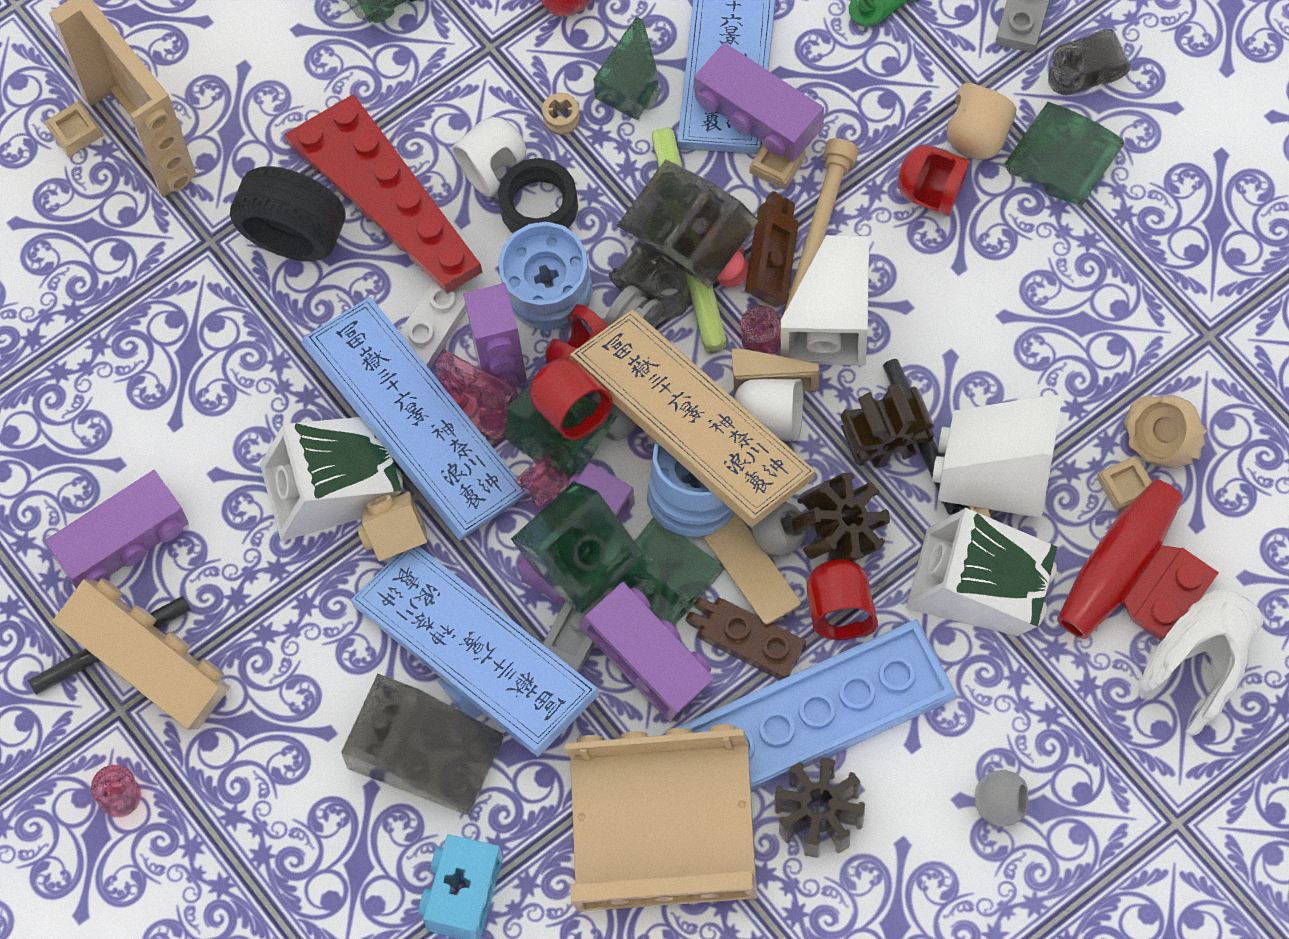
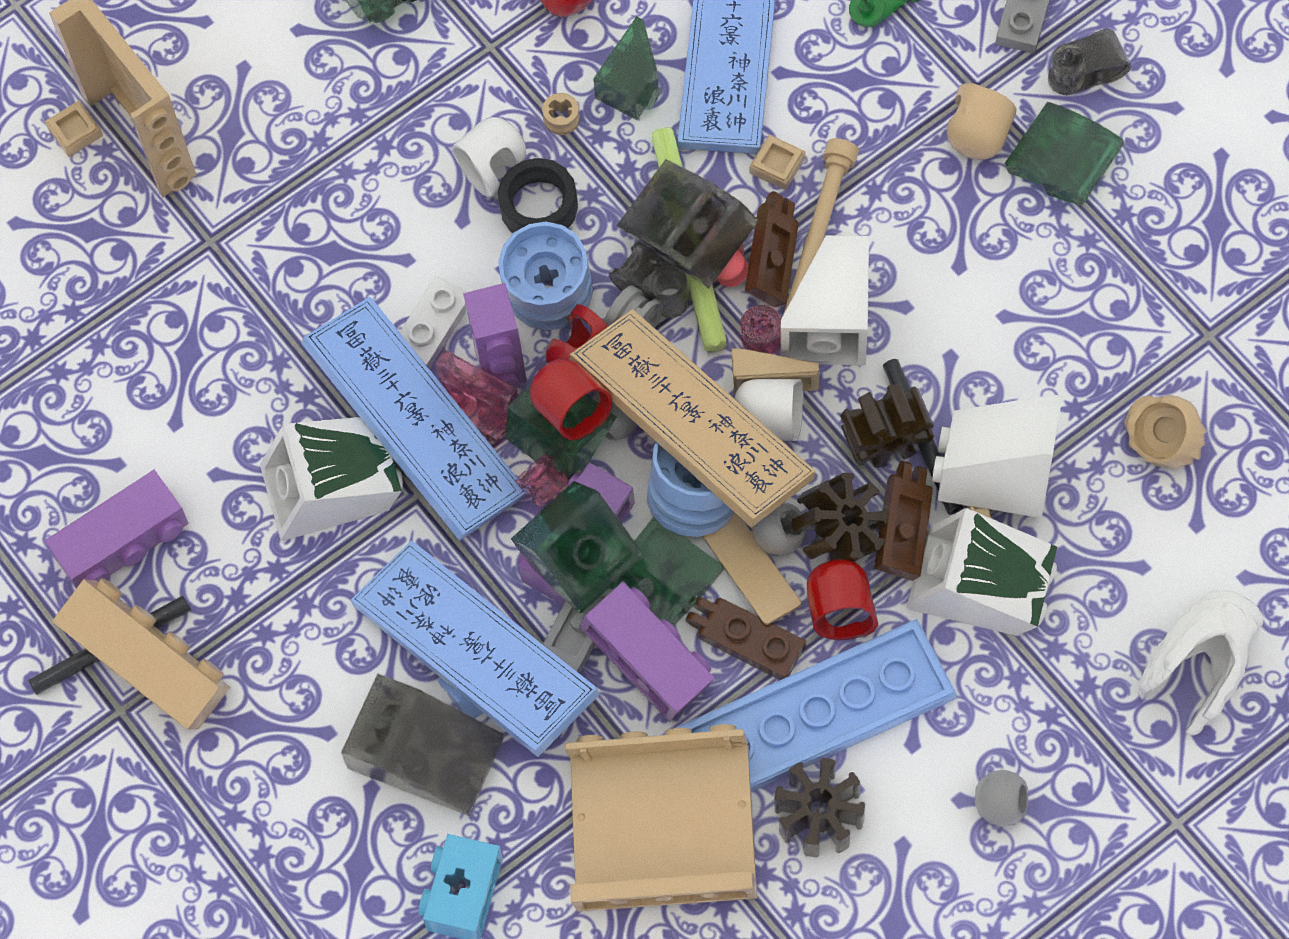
(123, 798): clear pink wheel -> none
(287, 213): black tyre -> none
(370, 172): red wing -> none
(392, 525): tan brick -> none
(758, 102): medium lavender brick -> none
(907, 522): none -> reddish brown hinge
(932, 178): red helmet -> none
(1124, 482): tan tile -> none
(1137, 570): red plate -> none

